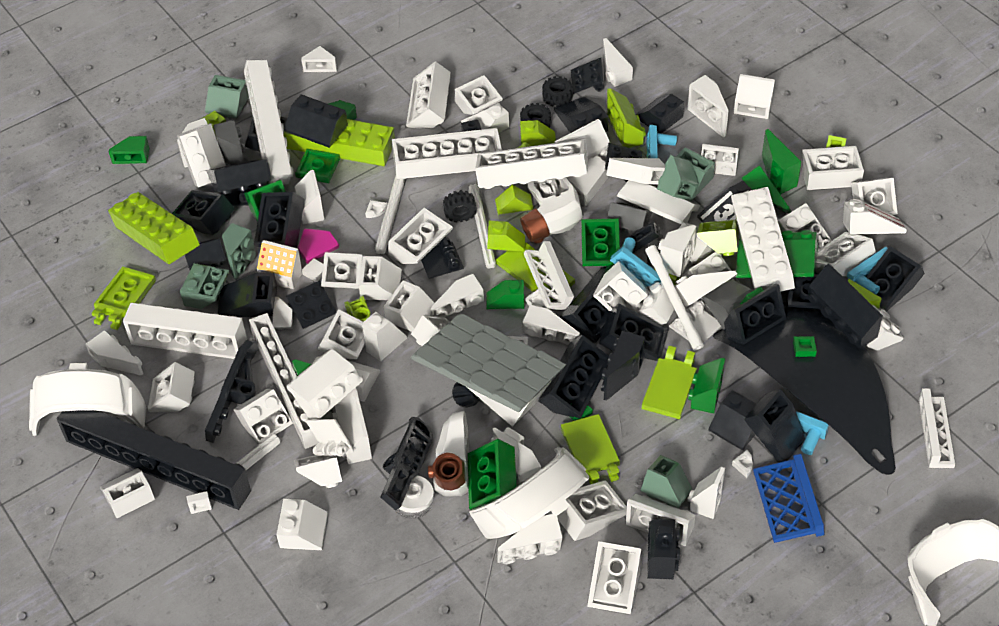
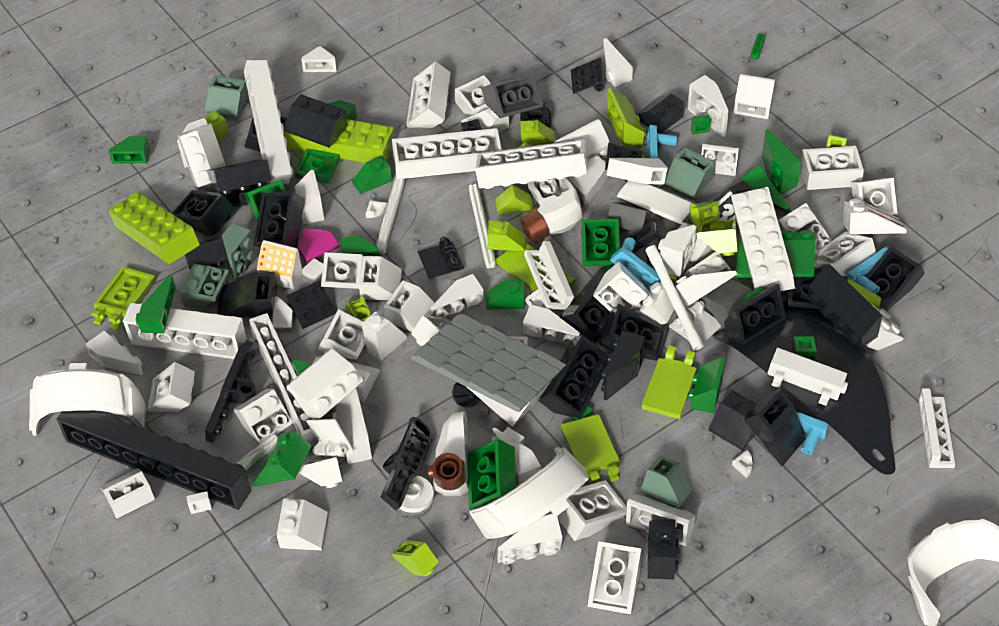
(156, 309): none -> green slope
(229, 142): dark grey slope -> none
(283, 459): none -> green slope
(358, 245): none -> green slope
(372, 175): none -> green slope
(416, 557): none -> lime slope
(418, 237): white slope -> none
(457, 199): black tyre -> none
(513, 96): none -> dark grey slope
(557, 84): black tyre -> none
(580, 113): black slope -> none
(678, 179): sand green slope -> none
(700, 124): none -> green tile
(704, 213): none -> lime slope
(707, 495): white slope -> none
(757, 47): none -> green axle
(806, 494): blue fence -> none
(807, 374): none -> white brick

